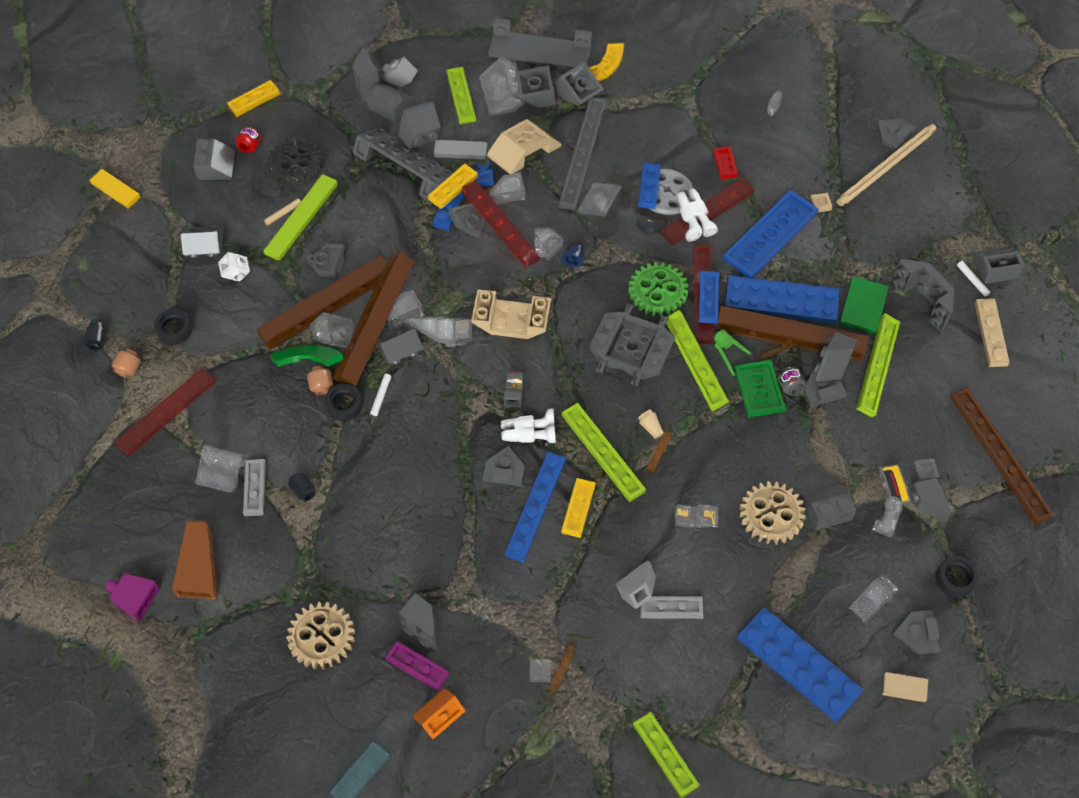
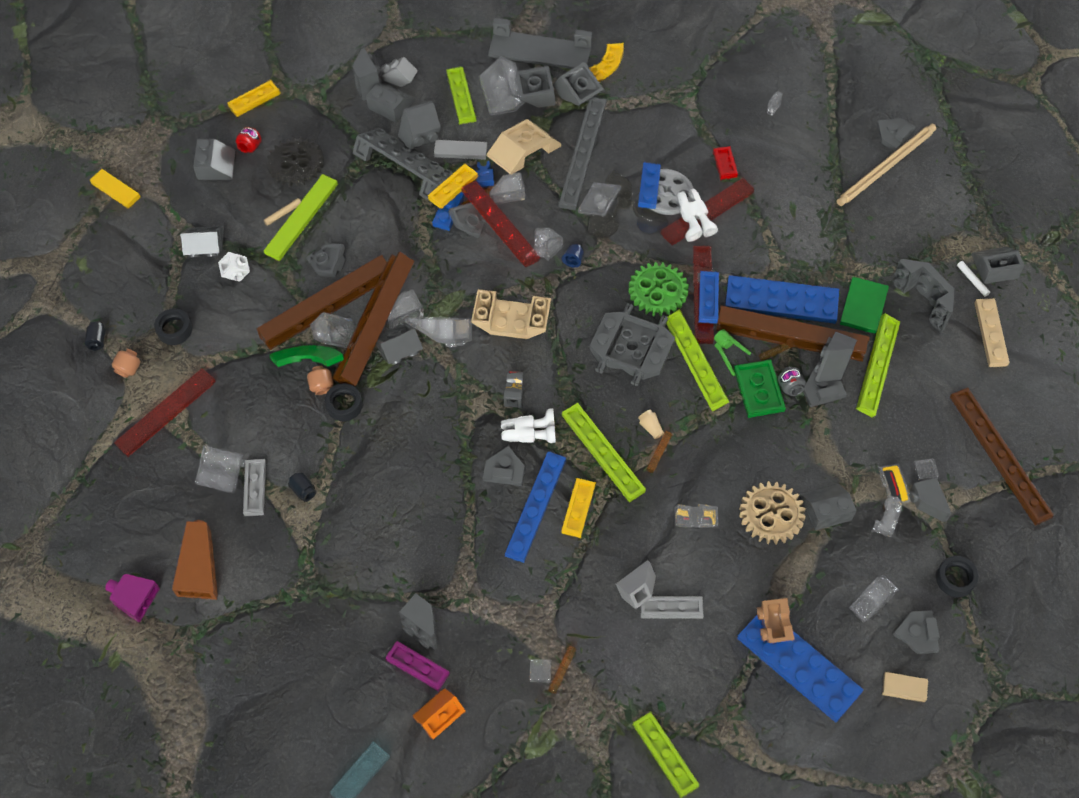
(307, 649): tan gear -> none
(380, 395): white piece -> none
(770, 234): blue plate -> none
(775, 621): none -> medium nougat cylinder
(821, 201): tan tile -> none

